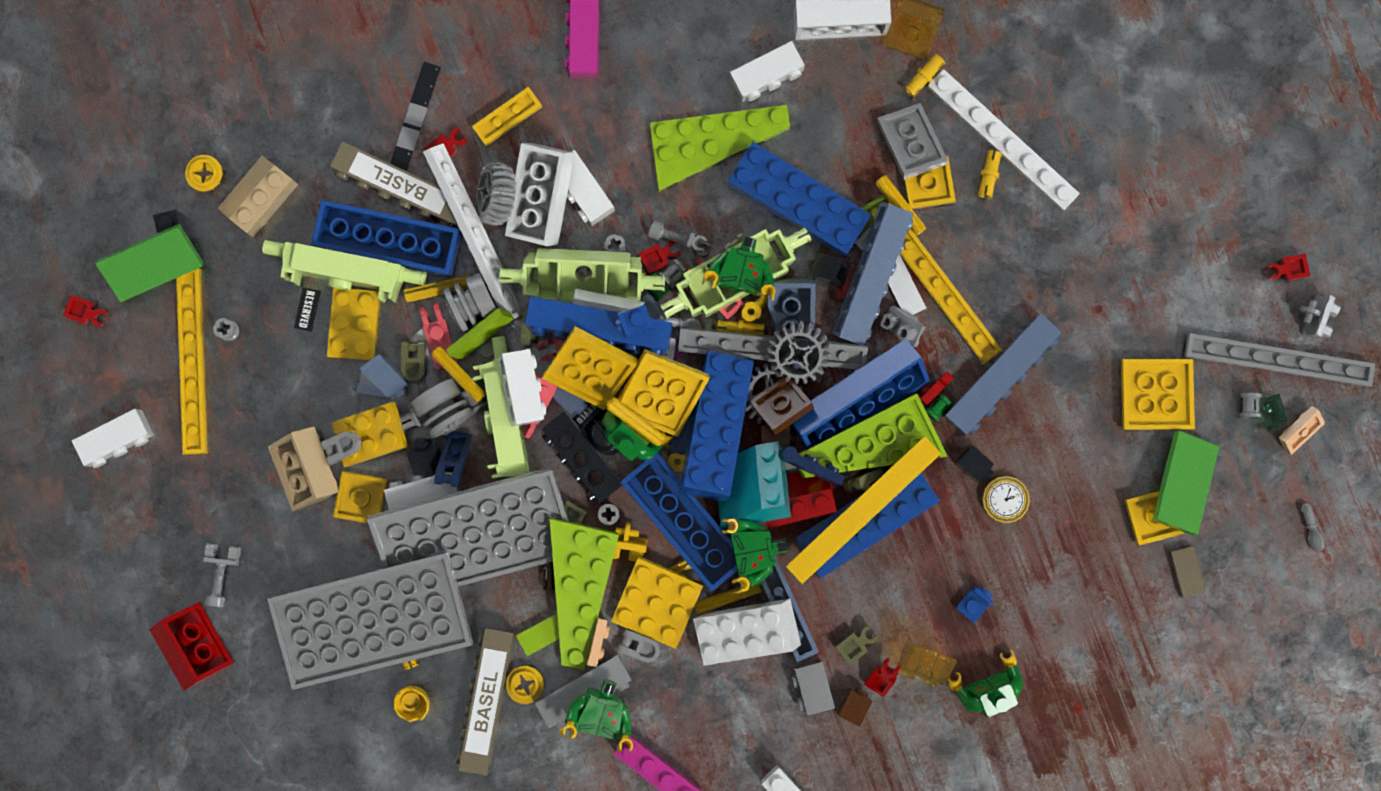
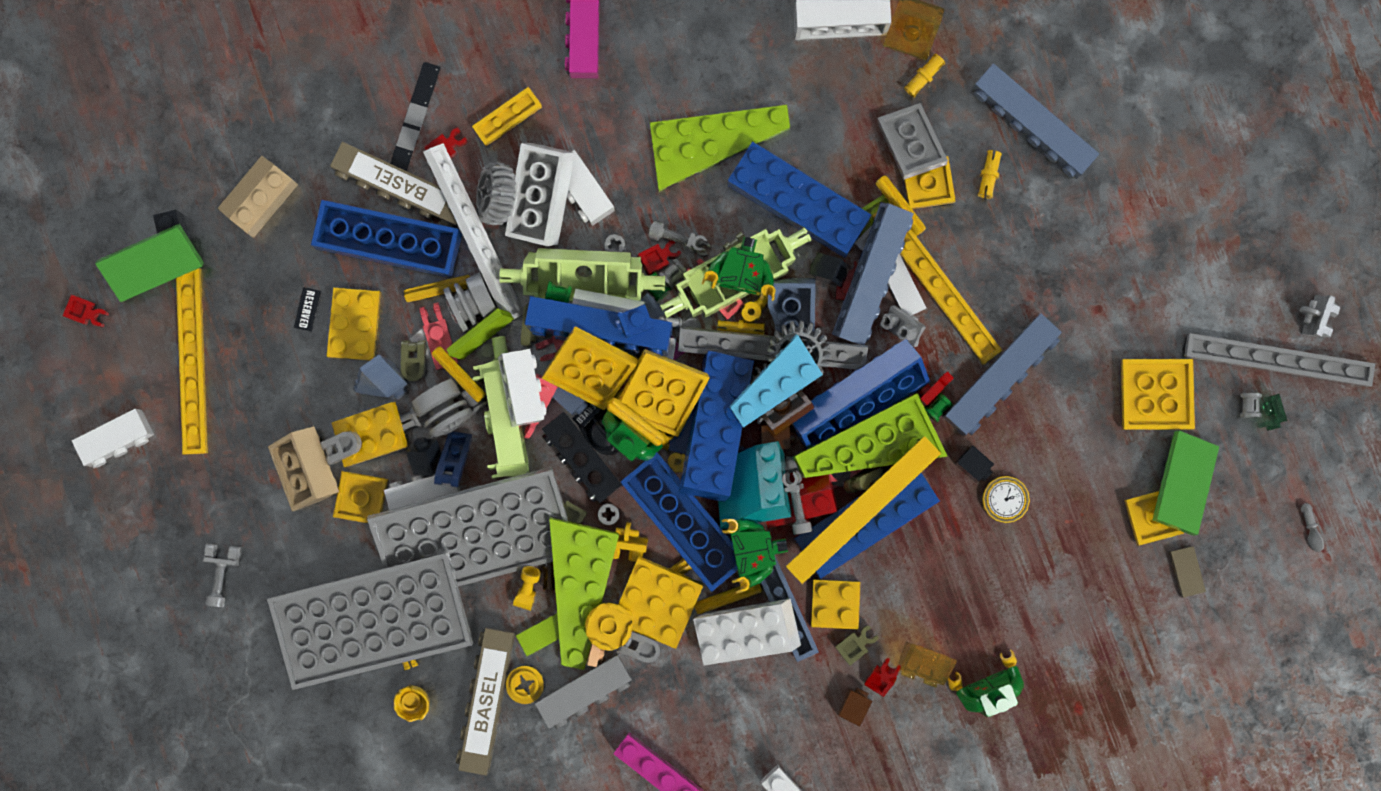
(191, 646): red slope -> none
(197, 165): yellow gear -> none
(232, 333): light grey bush -> none
(342, 269): yellowish green brick -> none
(526, 596): none -> yellow leg
(558, 293): none -> green bush
(600, 714): green torso -> none
(608, 626): none -> yellow tile
(767, 72): white brick -> none
(778, 381): none -> medium azure wing
(801, 525): none -> light grey bar
(809, 464): dark blue plate -> none
(813, 688): light grey brick -> none
(835, 604): none -> yellow plate
(975, 603): blue bracket -> none
(1003, 140): white plate -> none
(1034, 121): none -> sand blue brick
(1291, 267): red plate -> none
(1301, 430): light nougat plate -> none

